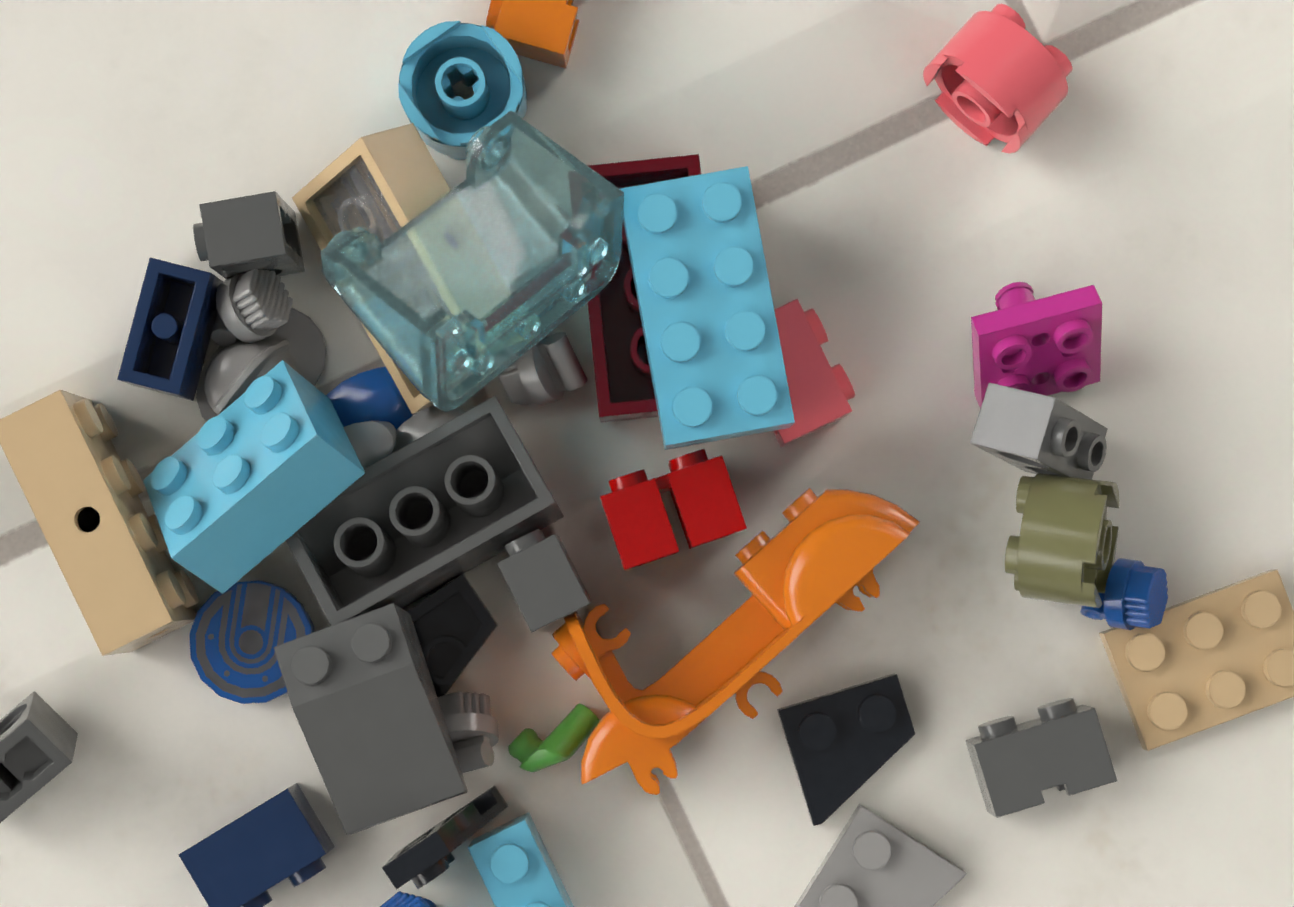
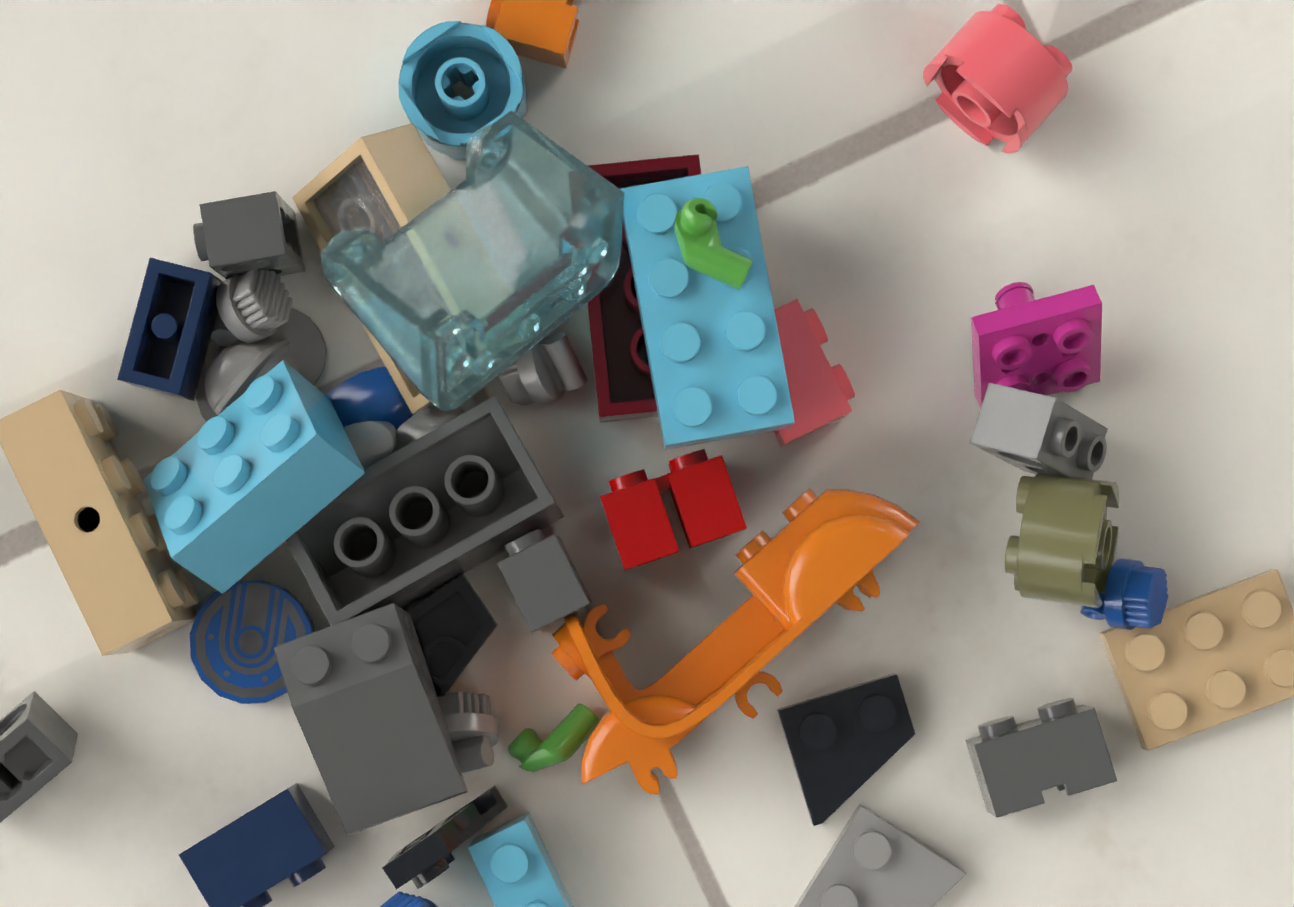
(702, 245): none -> bright green arm

